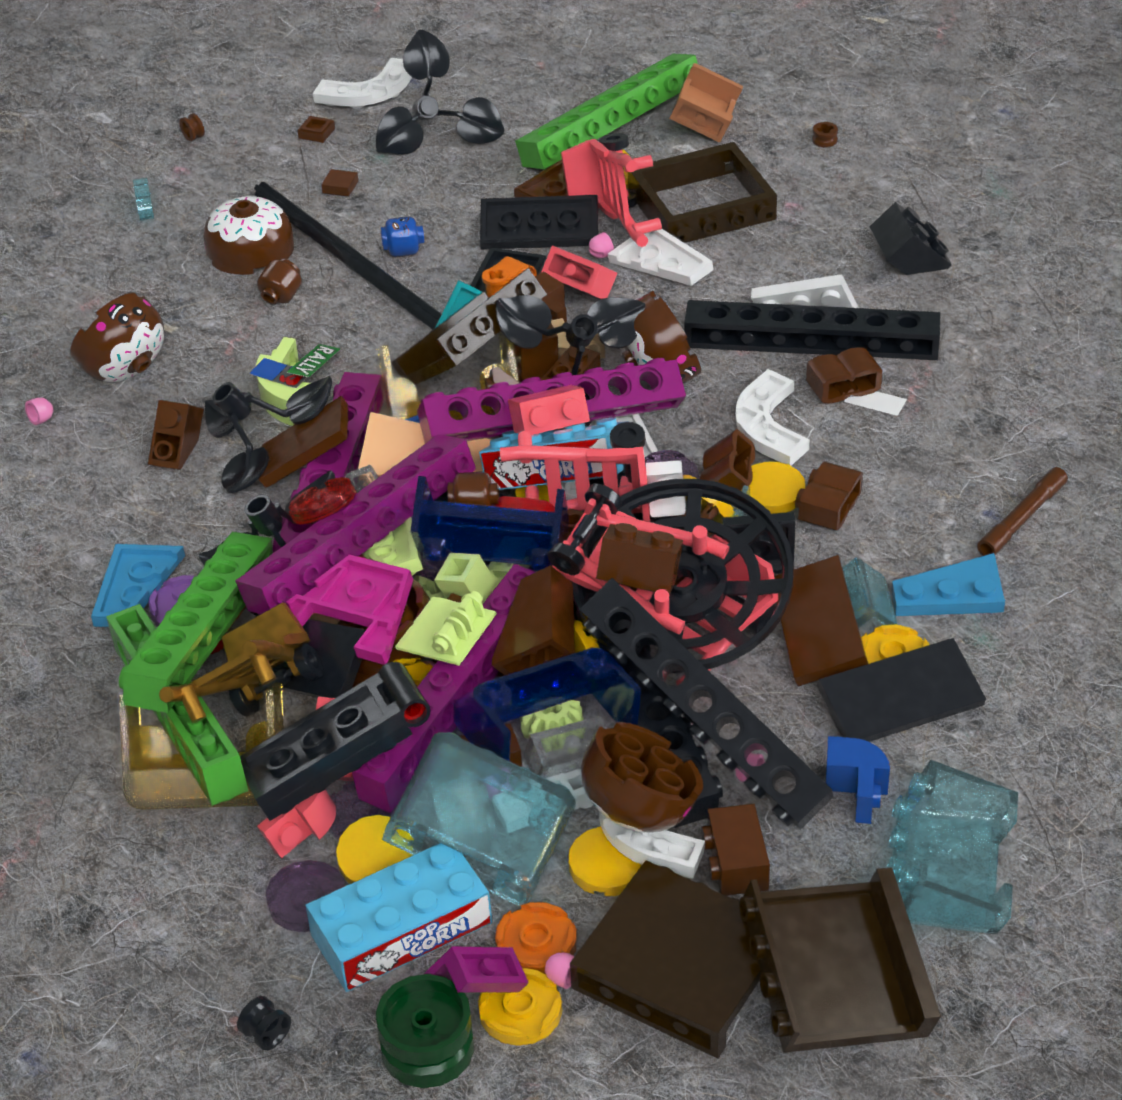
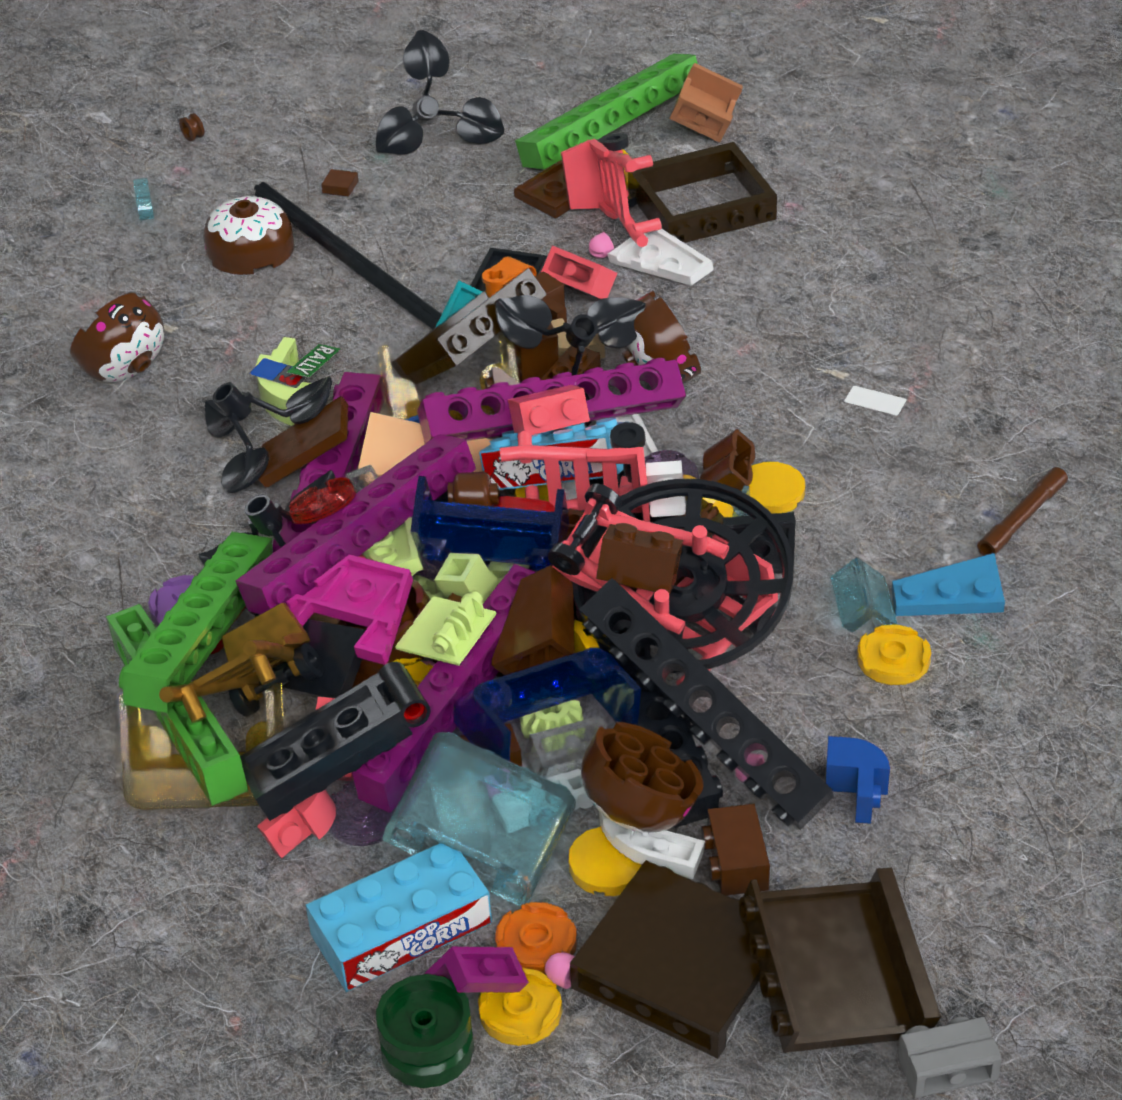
(38, 410): bright pink hinge -> none
(133, 576): dark azure wing -> none
(174, 434): reddish brown slope -> none
(264, 1023): black wheel -> none
(279, 281): reddish brown head -> none
(298, 886): clear purple tile -> none
(316, 129): reddish brown tile -> none
(358, 94): white plate -> none
(363, 850): yellow tile -> none
(402, 236): blue head -> none
(538, 221): black tile -> none
(757, 425): white plate -> none
(812, 329): black brick -> none
(821, 623): reddish brown tile -> none
(823, 291): white wing -> none
(825, 134): reddish brown bush -> none
(829, 495): reddish brown brick -> none
(844, 375): reddish brown brick -> none
(901, 692): black tile -> none
(909, 242): black slope -> none
(949, 1056): none -> light grey brick
(950, 847): clear light blue windscreen -> none

